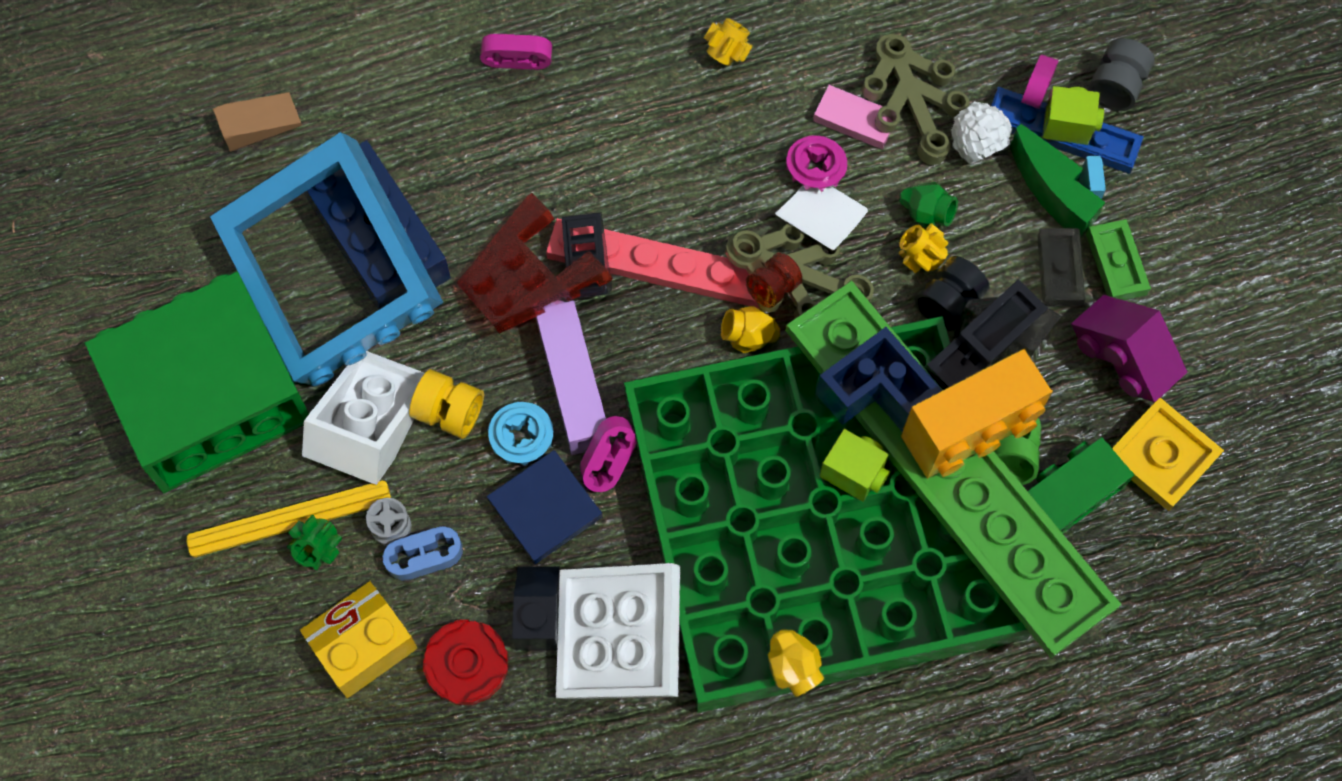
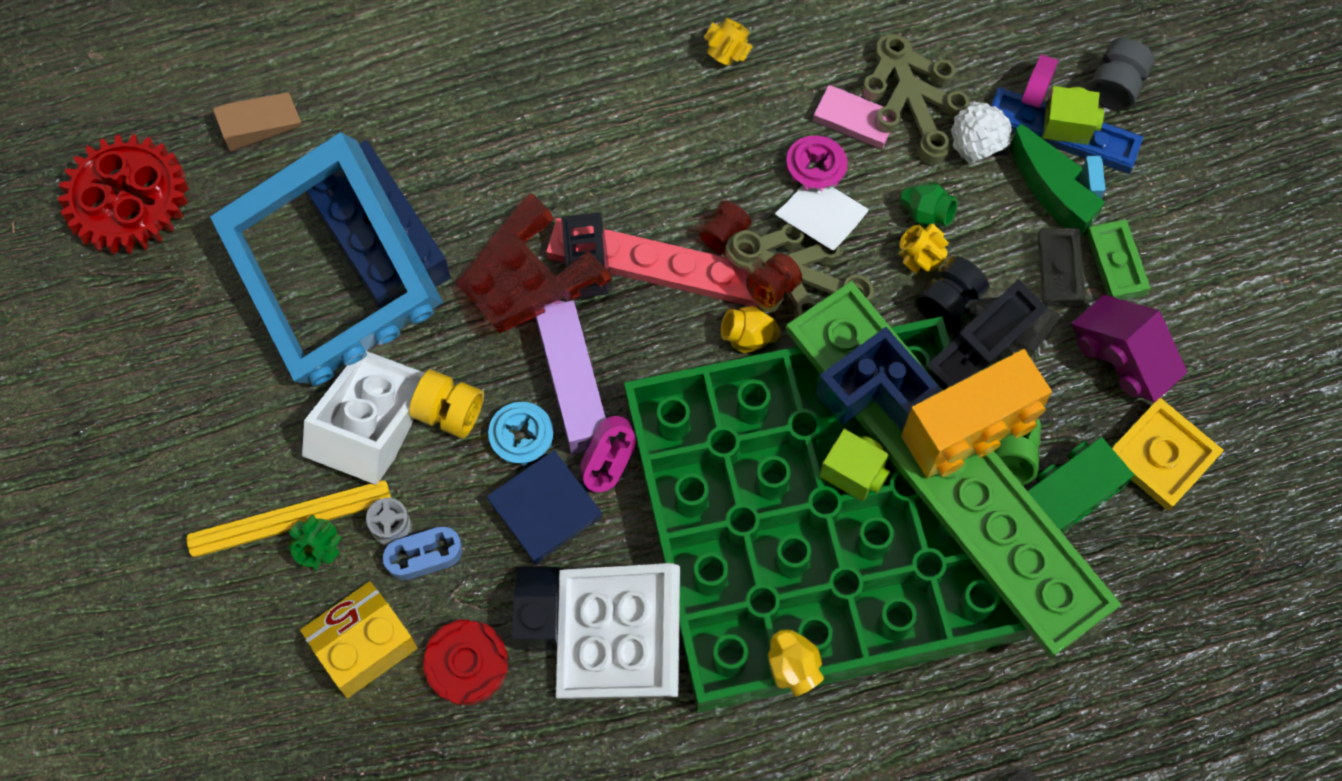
(108, 221): none -> red gear
(197, 382): green brick -> none
(516, 51): dark pink beam -> none
(726, 222): none -> clear red wheel

